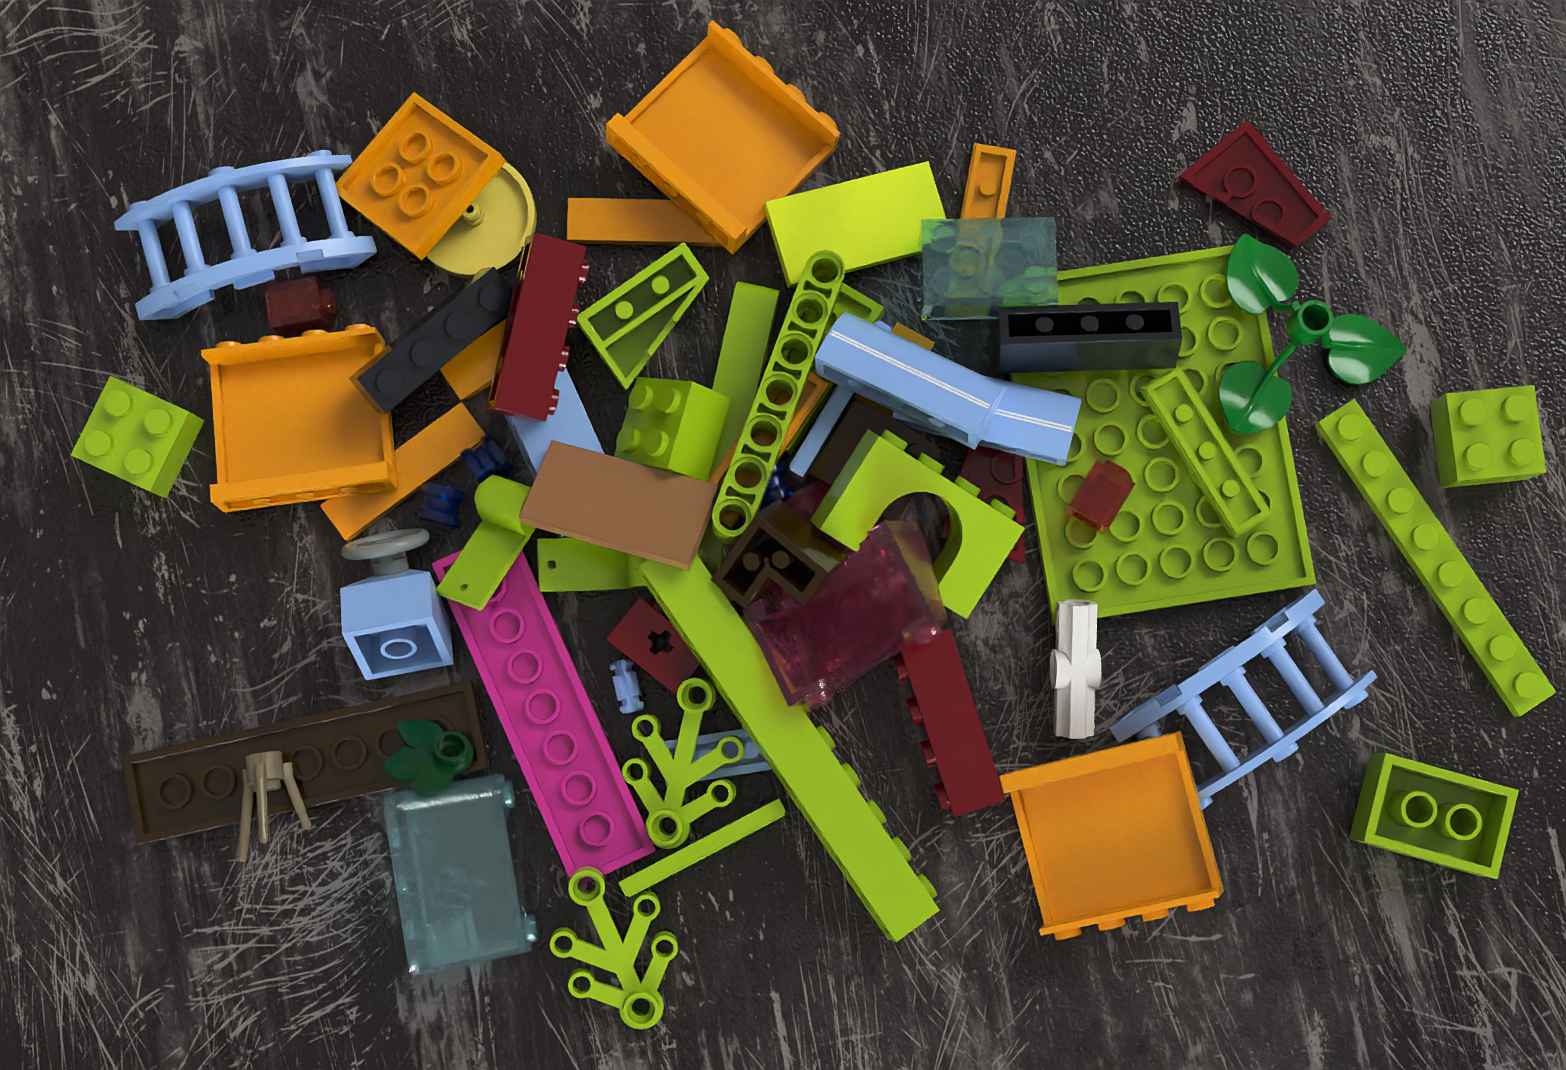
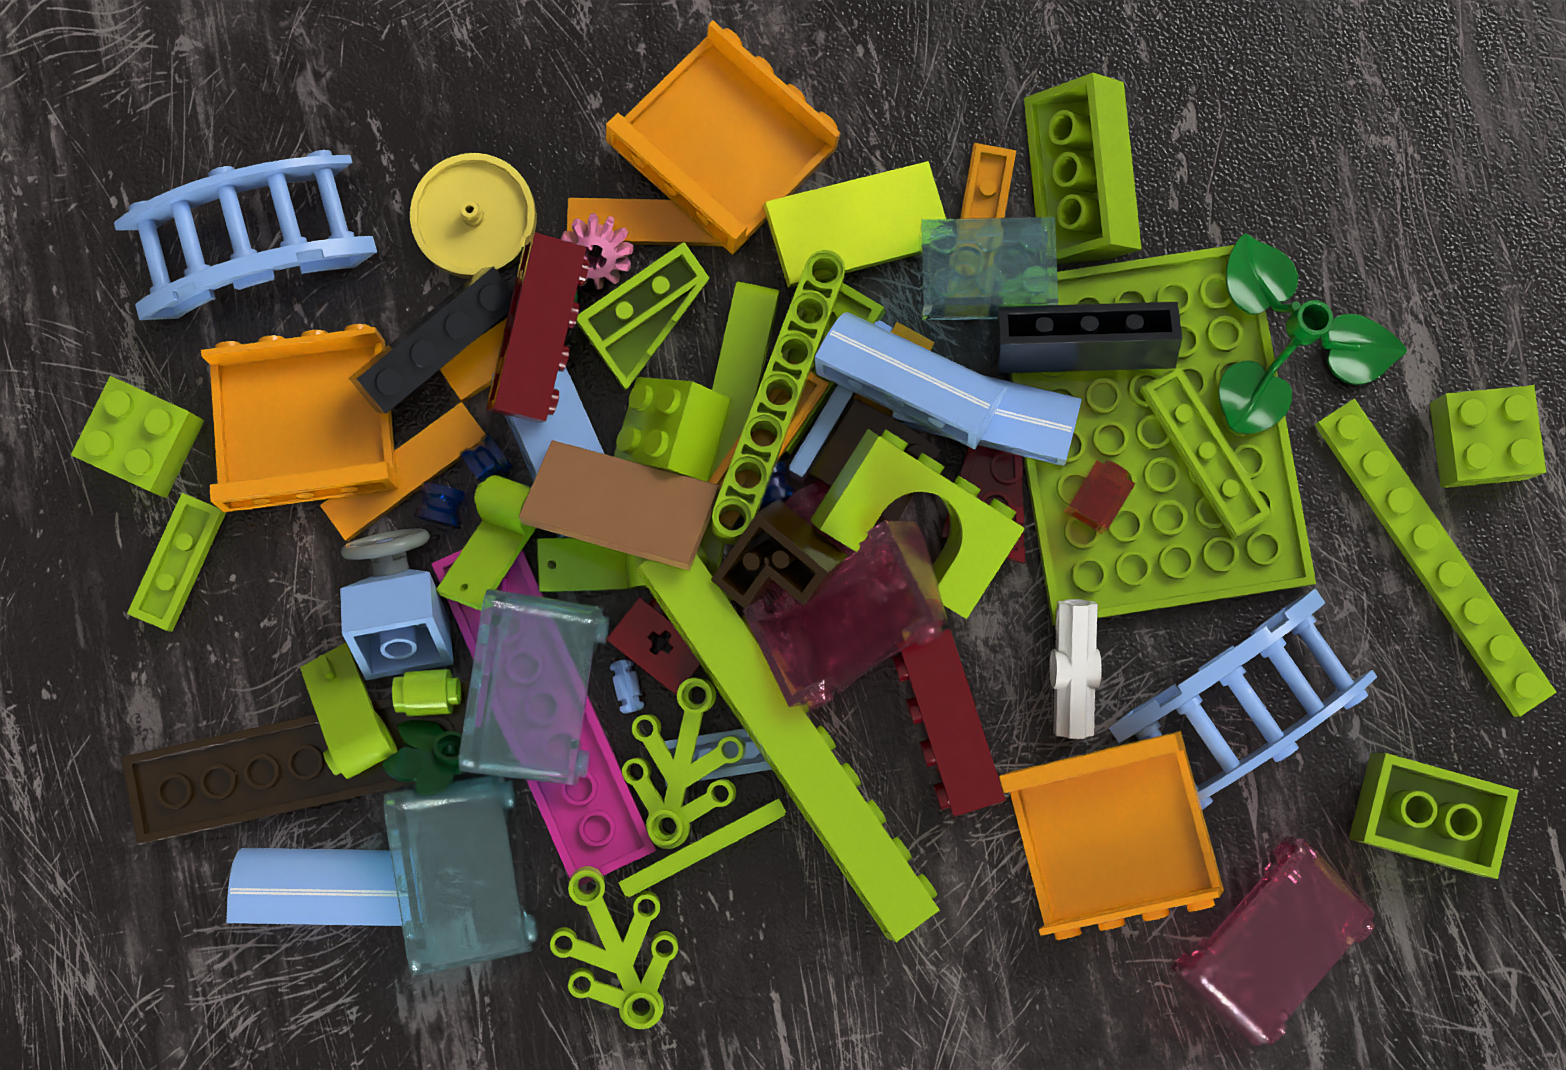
(176, 562): none -> lime plate
(263, 775): dark tan plant -> none
(299, 305): clear red brick -> none
(313, 887): none -> light blue brick
(345, 713): none -> lime door
(418, 175): light orange plate -> none
(426, 692): none -> lime brick
(530, 688): none -> clear light blue windscreen
(614, 251): none -> bright pink gear
(1084, 168): none -> lime slope
(1258, 186): dark red wing -> none
(1277, 943): none -> clear pink windscreen

